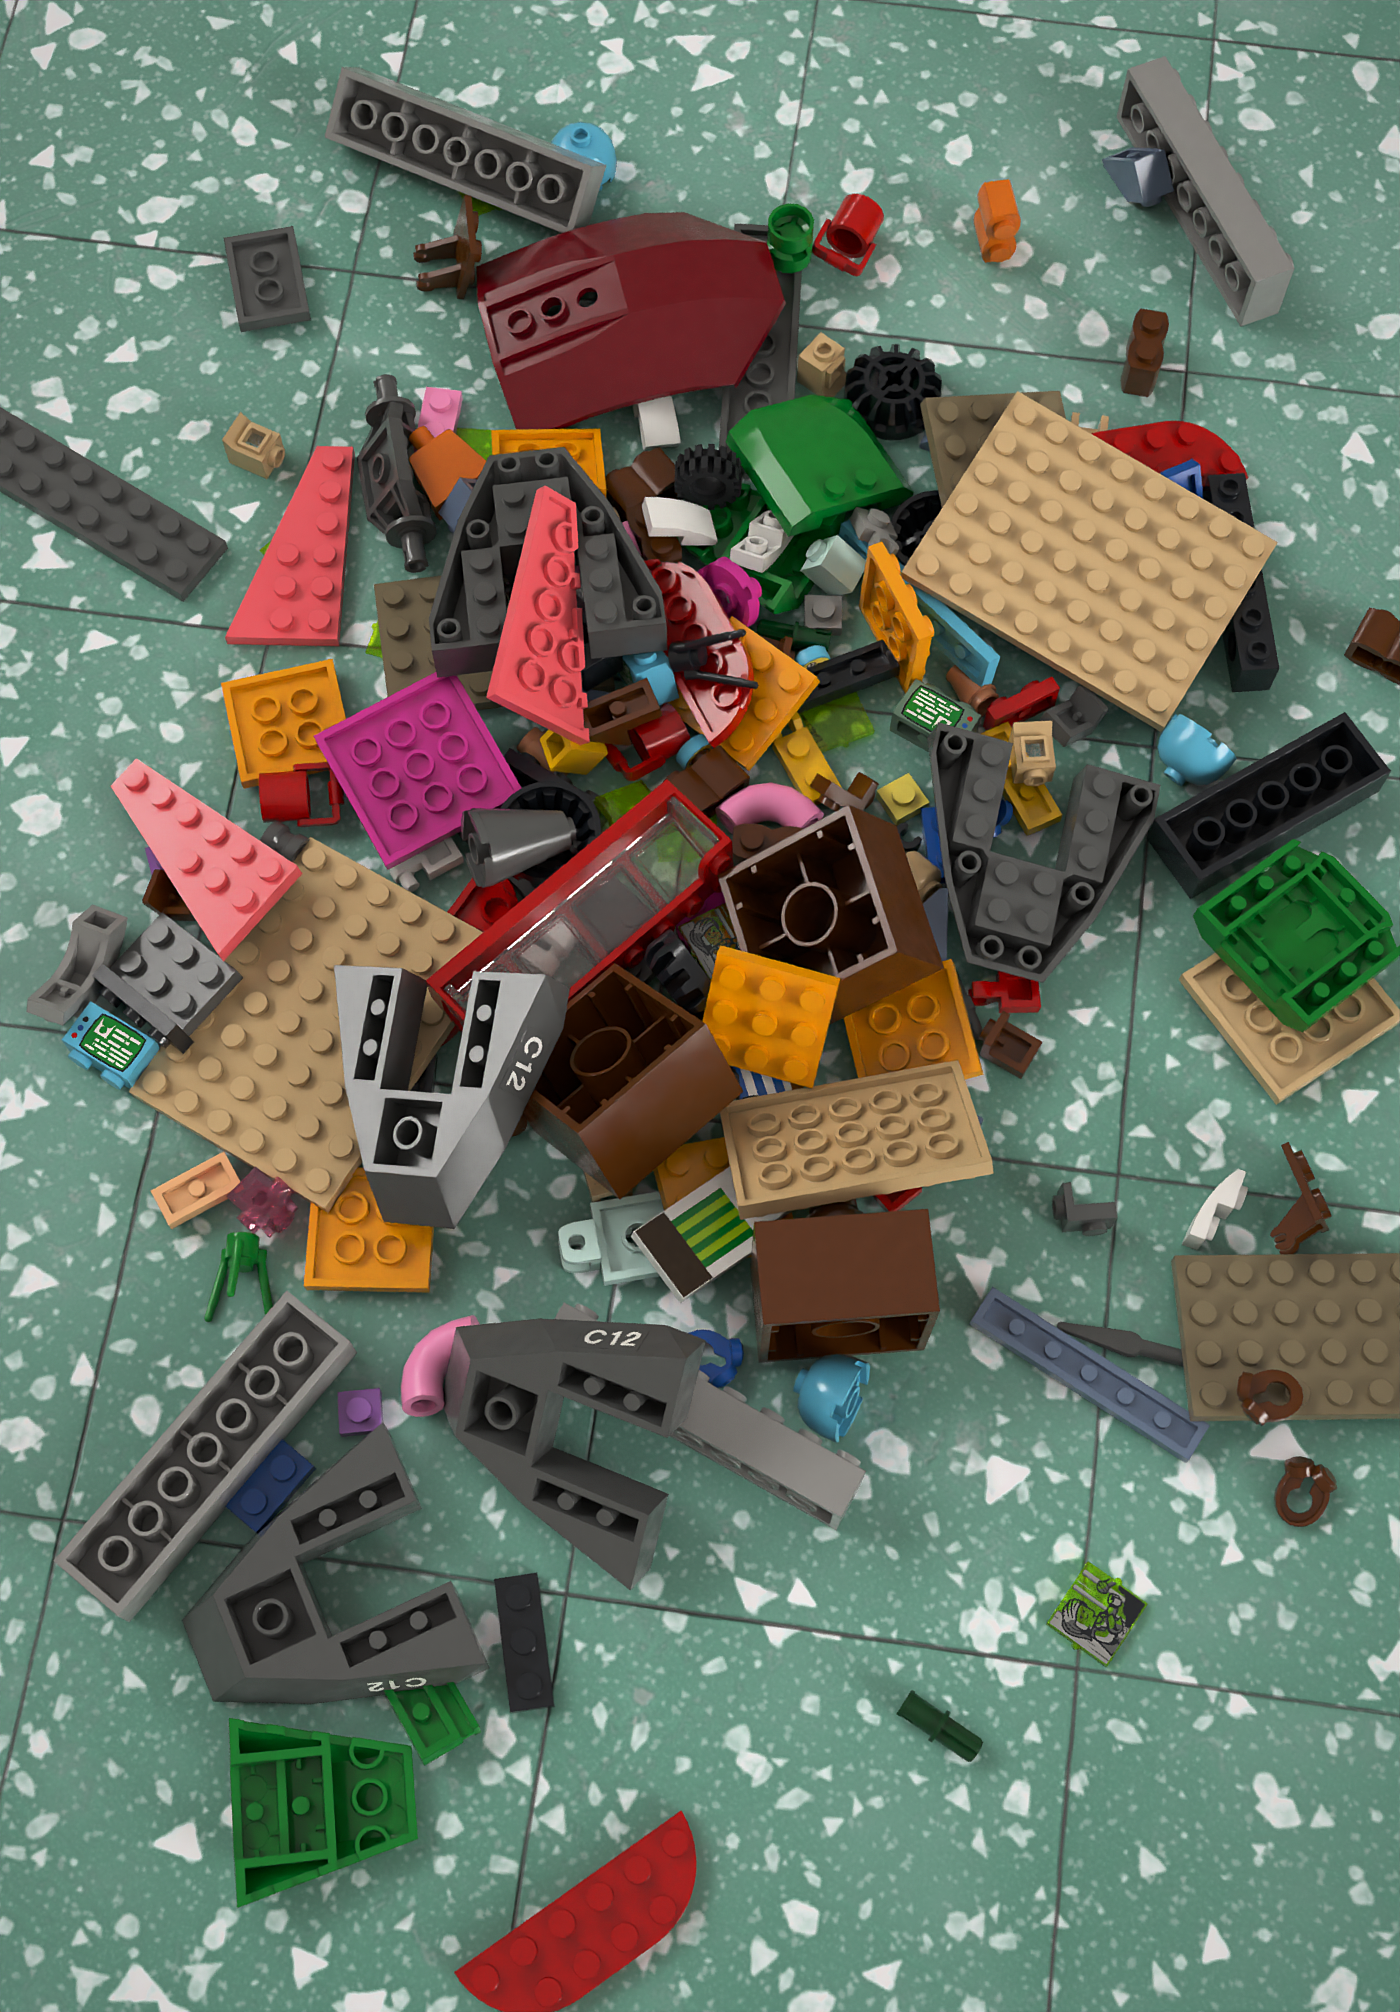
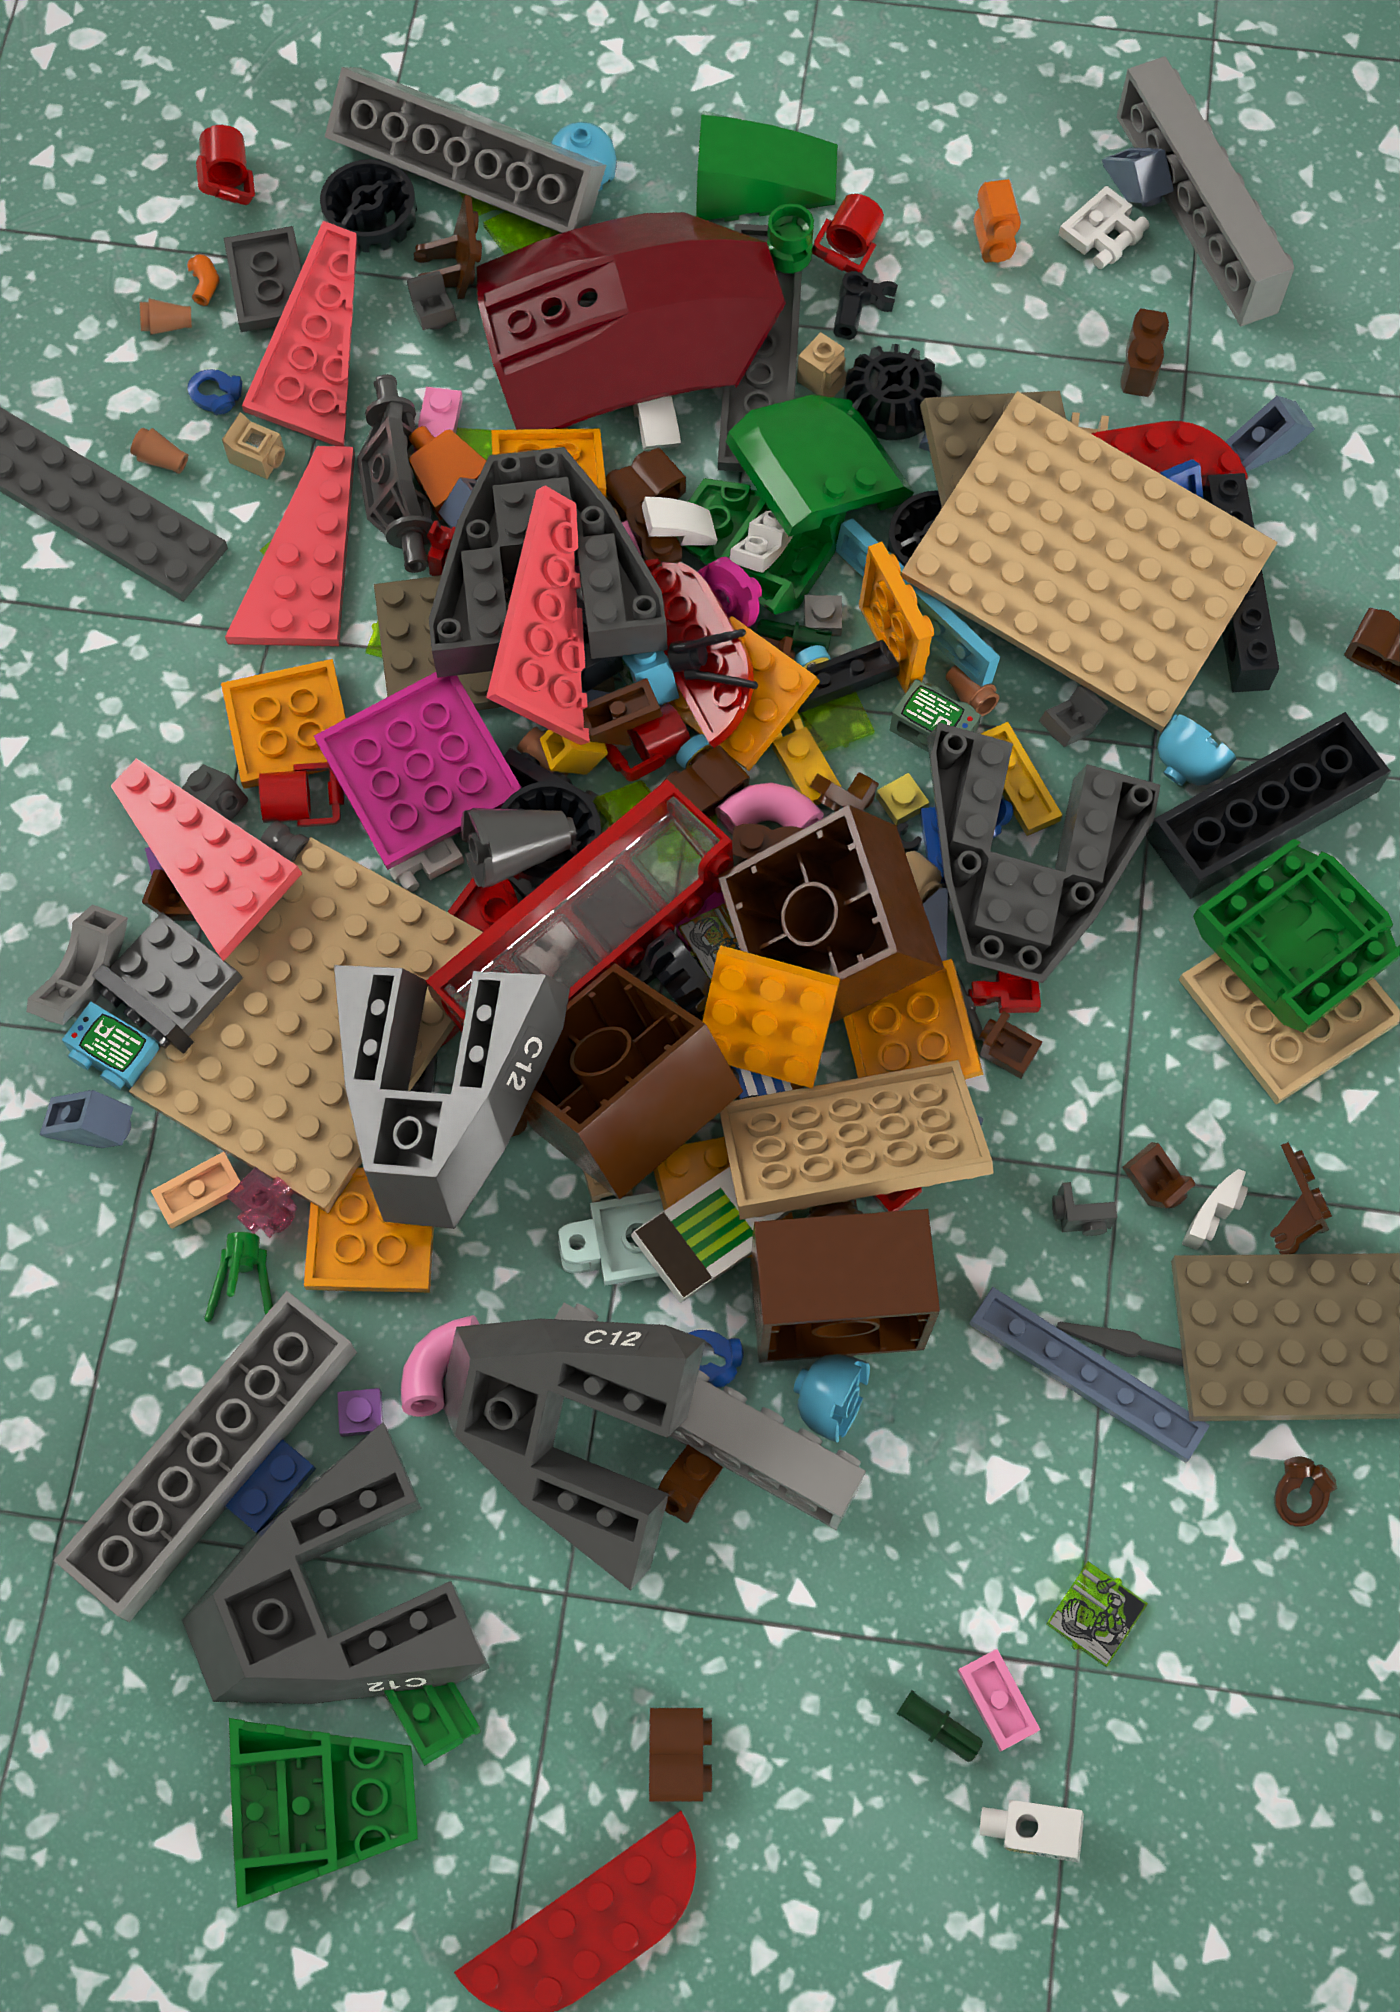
(87, 1119): none -> sand blue slope
(156, 450): none -> nougat cone
(163, 316): none -> nougat cone
(207, 277): none -> orange arm
(214, 403): none -> blue piece
(216, 791): none -> dark grey bracket
(224, 165): none -> red piece
(308, 357): none -> coral wing
(363, 195): none -> black gear
(431, 301): none -> dark grey bracket
(440, 543): none -> red plate
(515, 232): none -> clear neon green piece
(524, 1643): black plate -> none
(677, 1755): none -> reddish brown brick
(688, 1482): none -> reddish brown bracket
(708, 476): black tyre -> none
(760, 167): none -> green wedge
(833, 566): light aqua brick -> none
(854, 293): none -> black bar
(874, 527): light grey plate -> none
(998, 1700): none -> bright pink plate
(1029, 702): red plate -> none
(1032, 753): tan window -> none
(1057, 1833): none -> white torso
(1096, 220): none -> white plate
(1158, 1177): none -> reddish brown bracket
(1268, 1412): reddish brown piece -> none
(1270, 433): none -> sand blue slope

